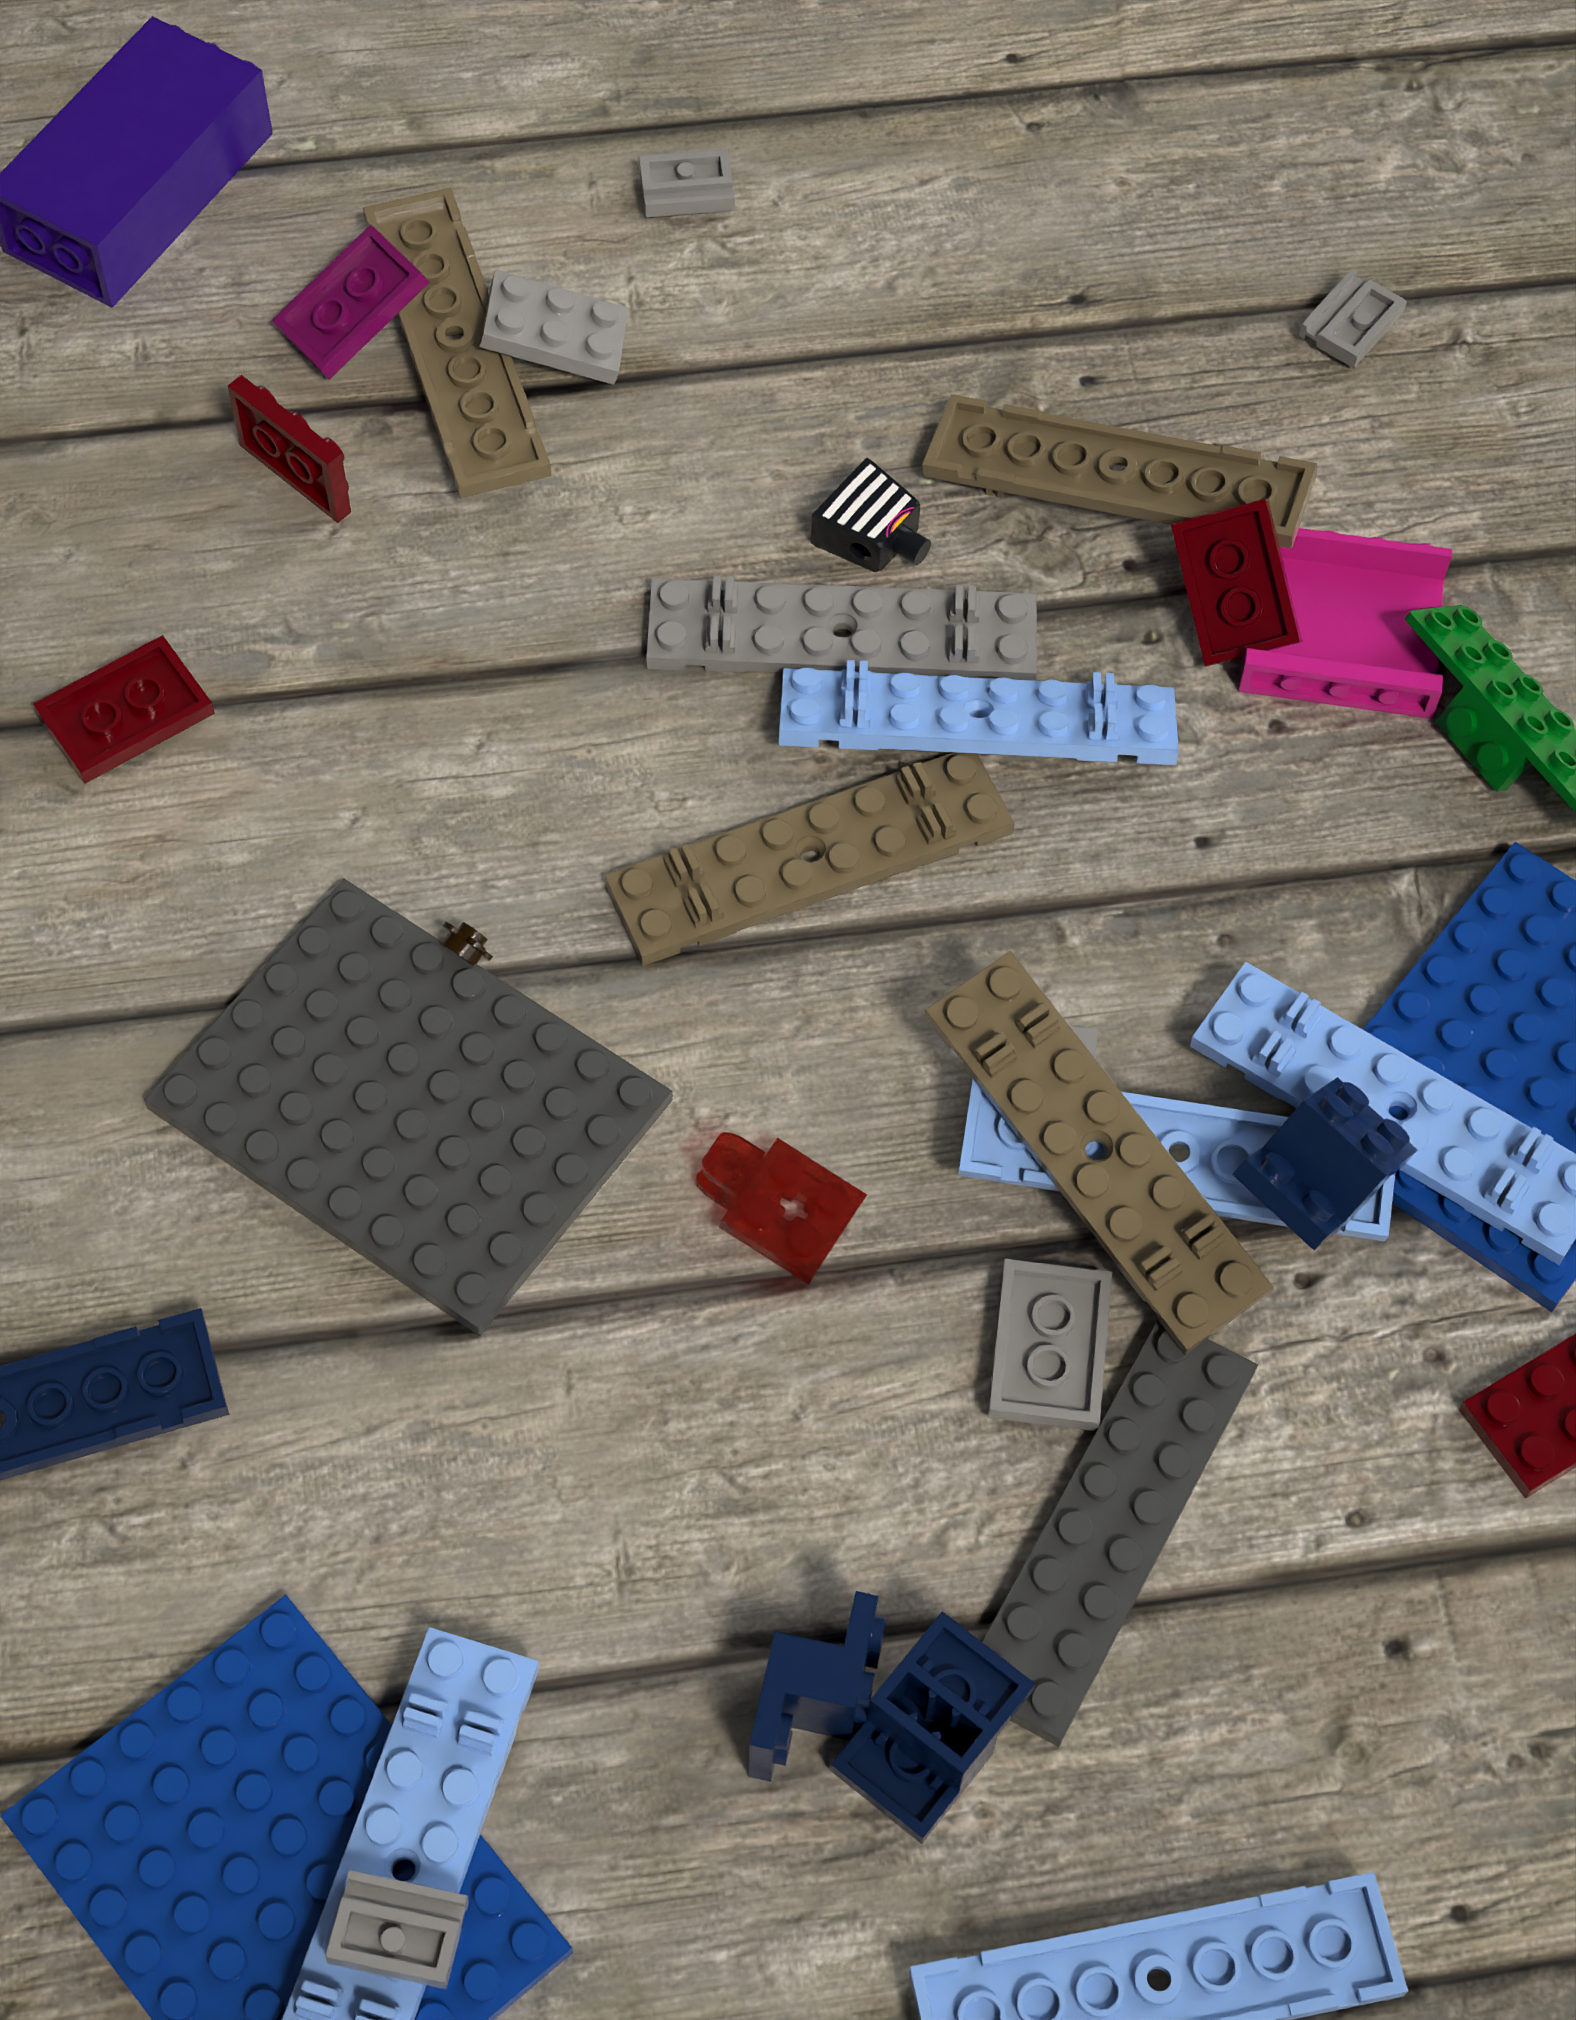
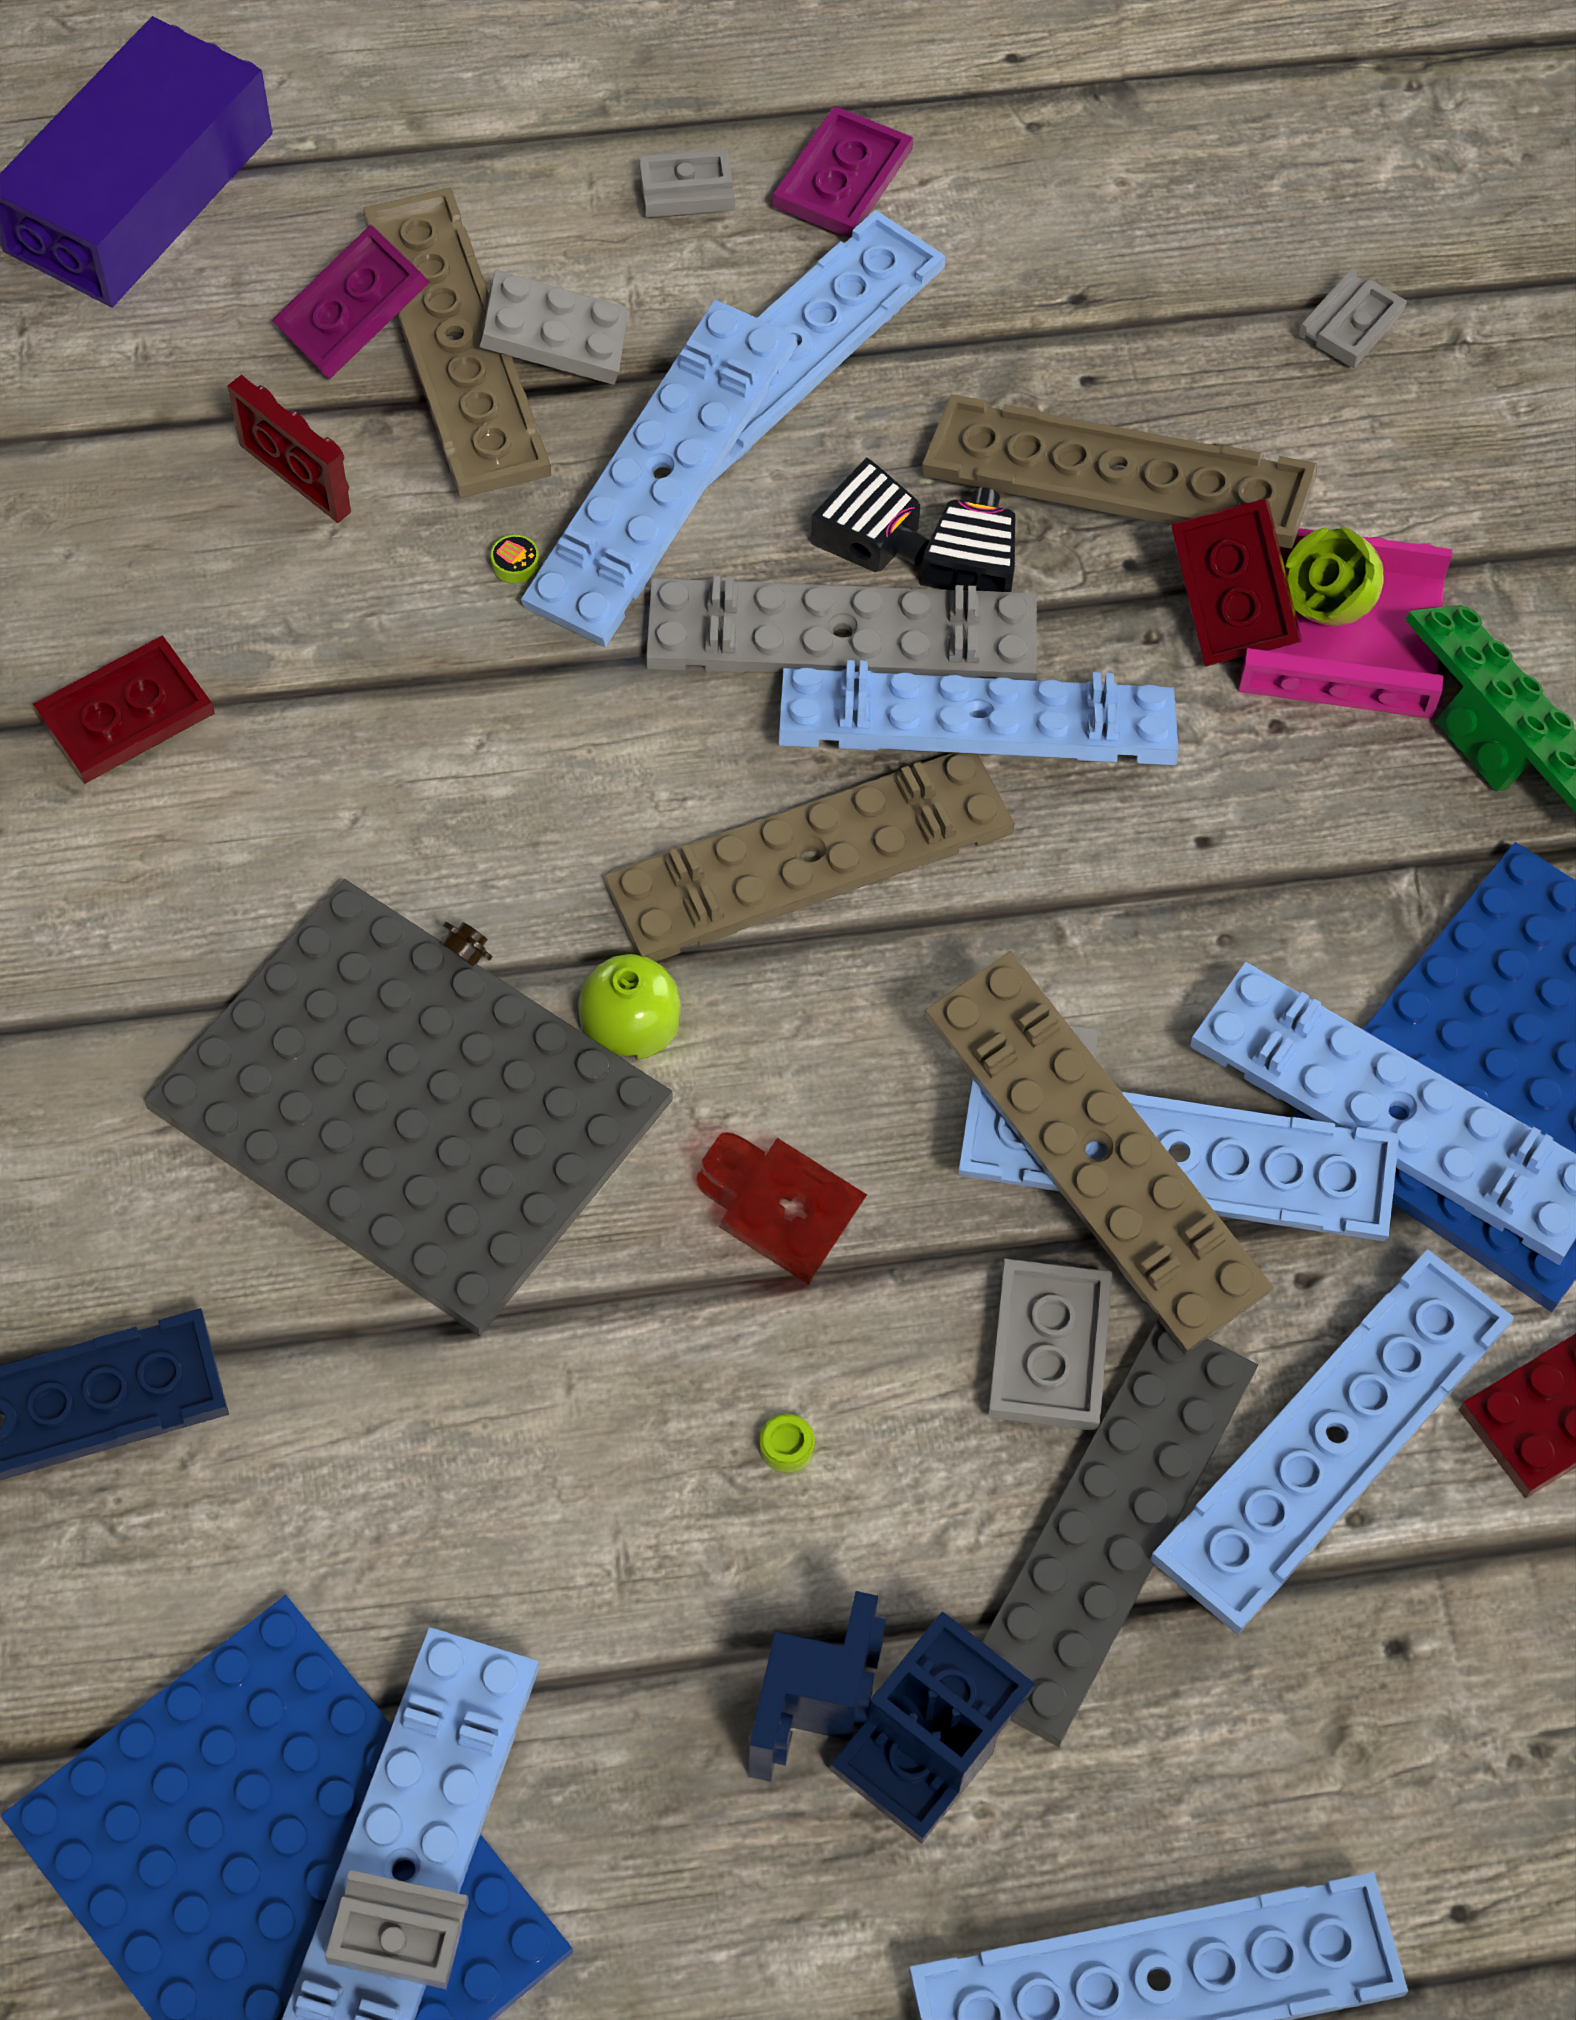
(515, 559): none -> tile
(630, 1006): none -> lime cylinder
(632, 514): none -> light blue piece
(787, 1443): none -> lime tile
(837, 310): none -> light blue piece
(842, 171): none -> magenta plate
(972, 545): none -> black torso
(1296, 1480): none -> light blue piece
(1326, 1162): dark blue bracket -> none
(1334, 576): none -> lime cylinder

